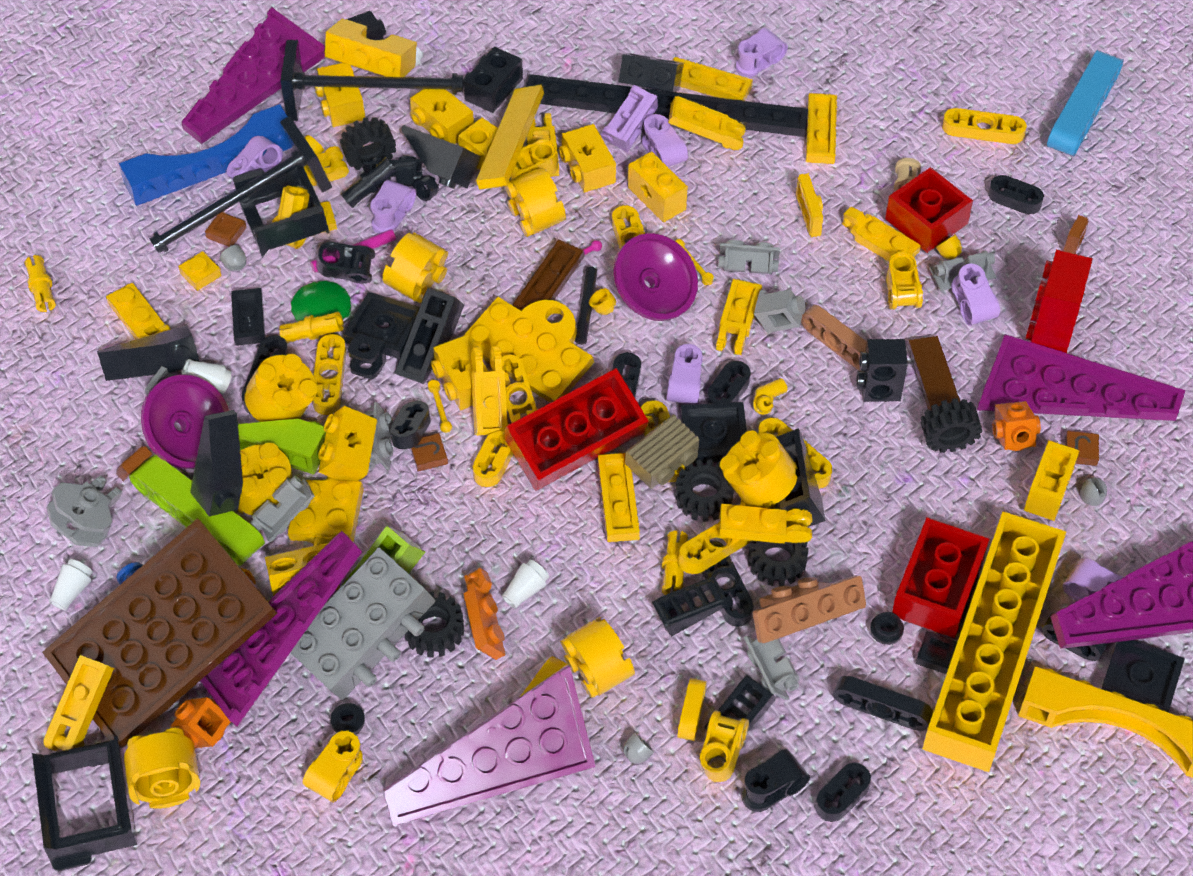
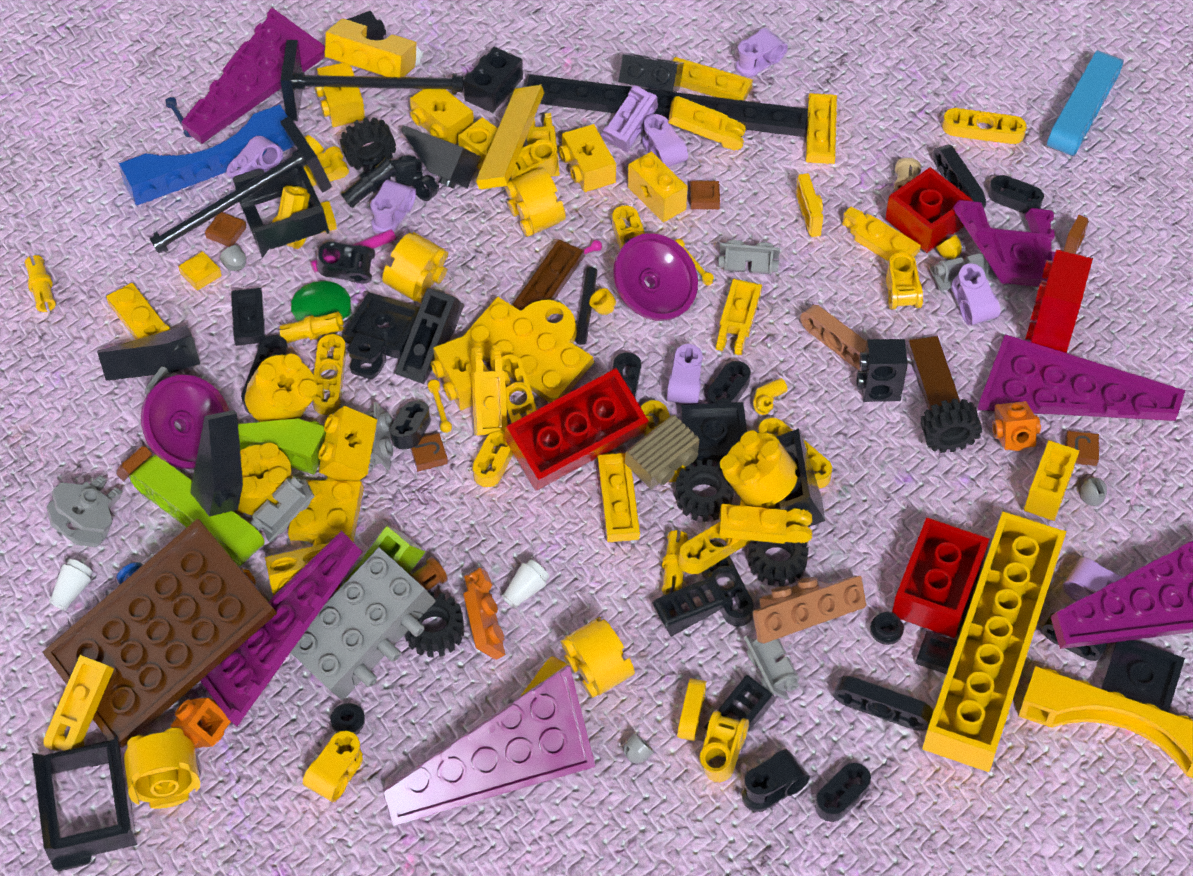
(171, 102): none -> dark blue hinge
(212, 373): white cone -> none
(430, 574): none -> dark orange bush
(704, 195): none -> dark orange tile
(779, 310): light grey brick -> none
(956, 172): none -> black beam
(1012, 254): none -> magenta wing

